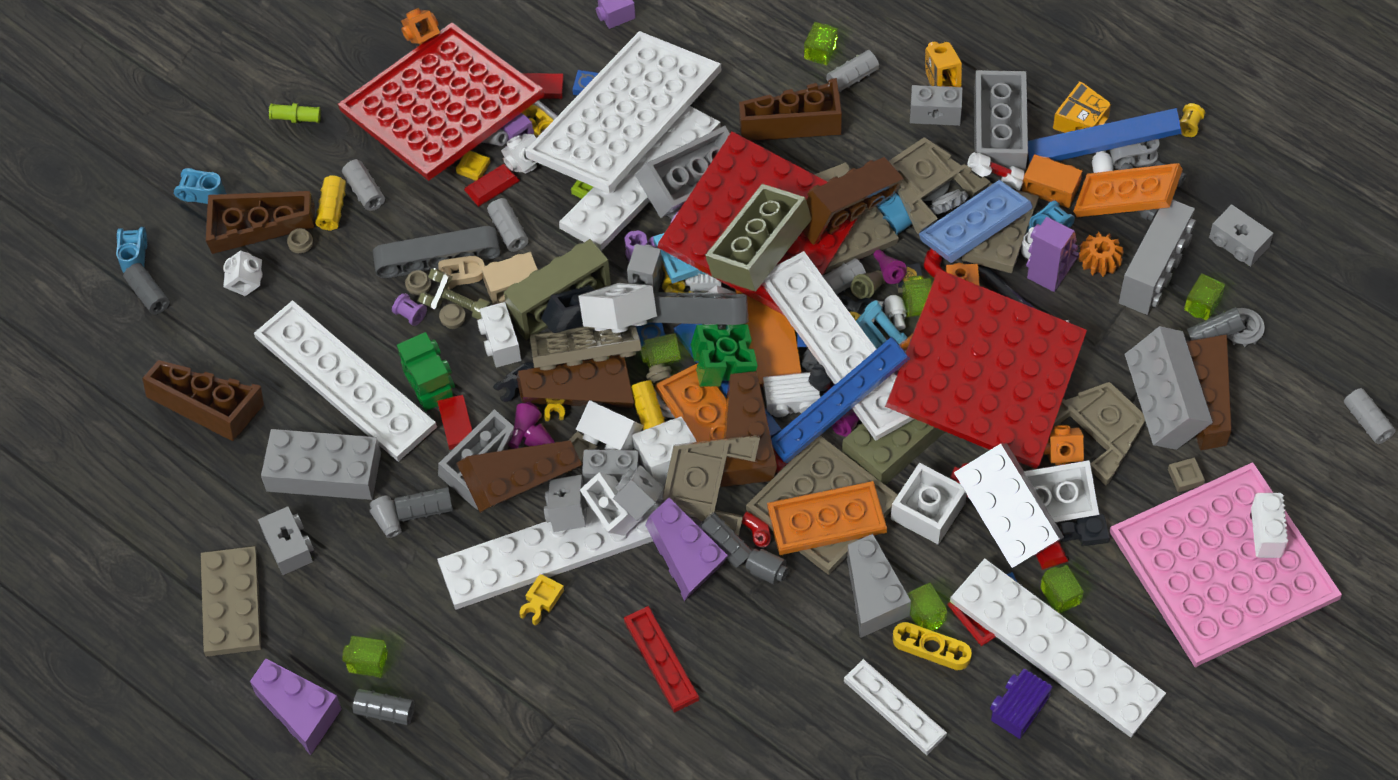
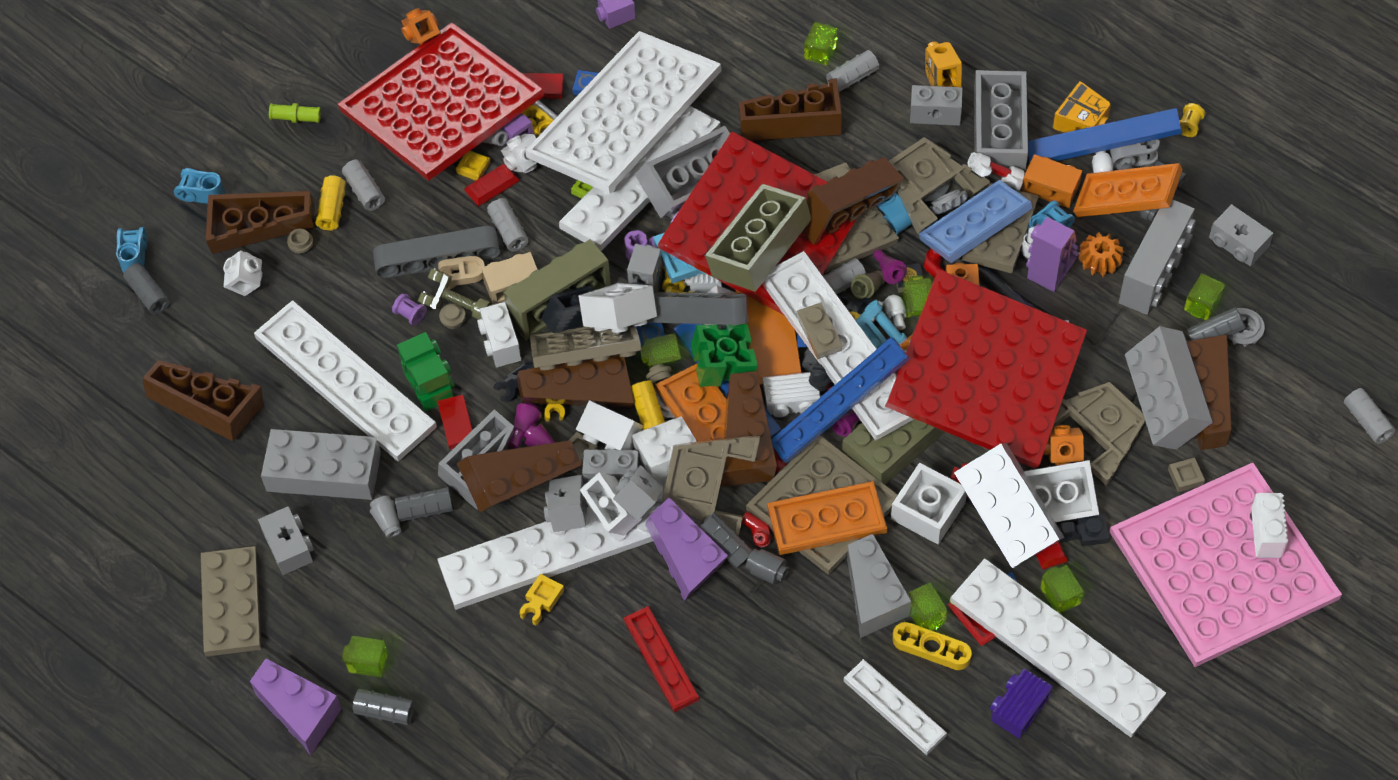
(417, 282): dark tan plate -> none
(819, 330): none -> dark tan plate

